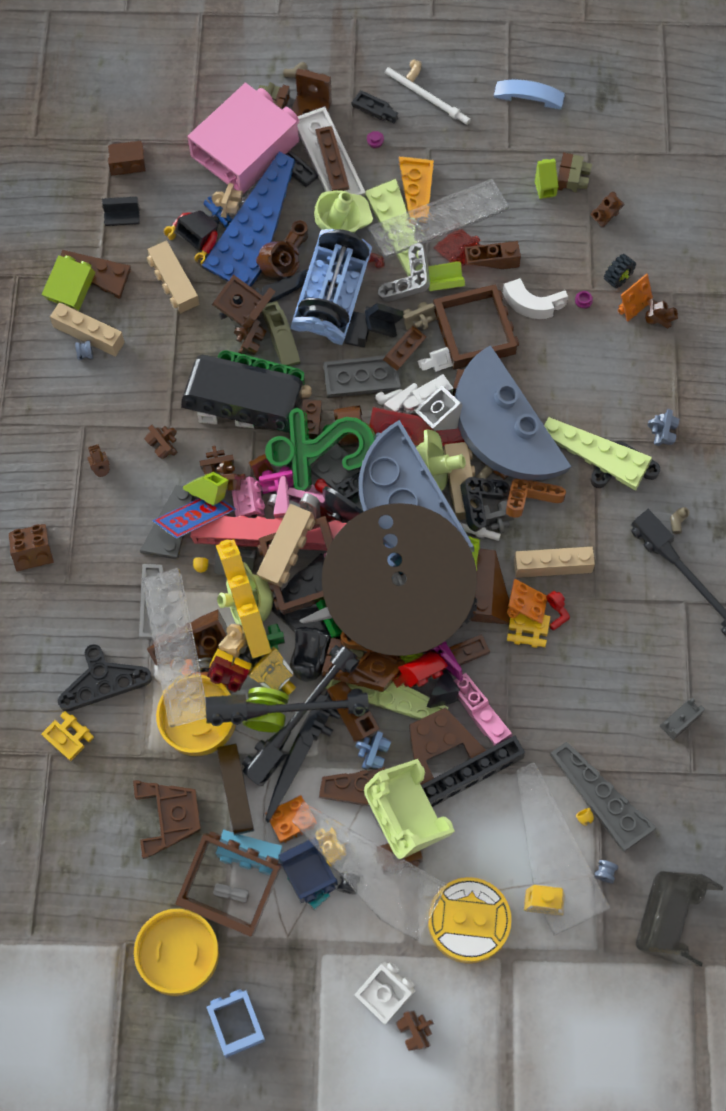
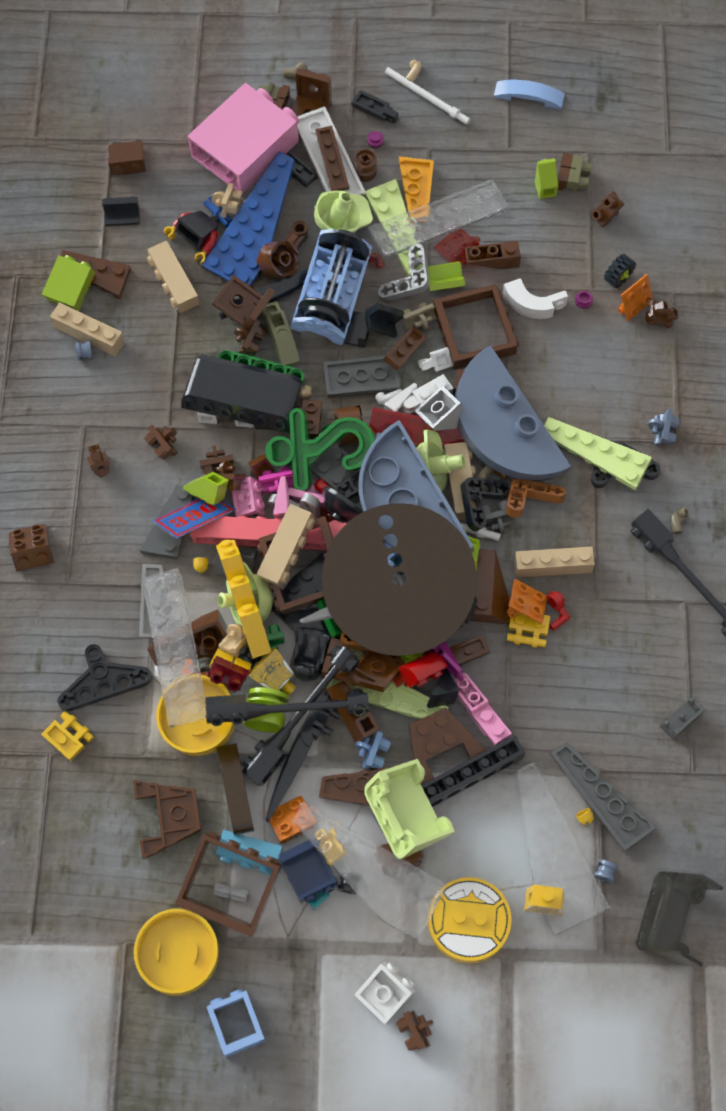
(365, 164): none -> reddish brown wheel

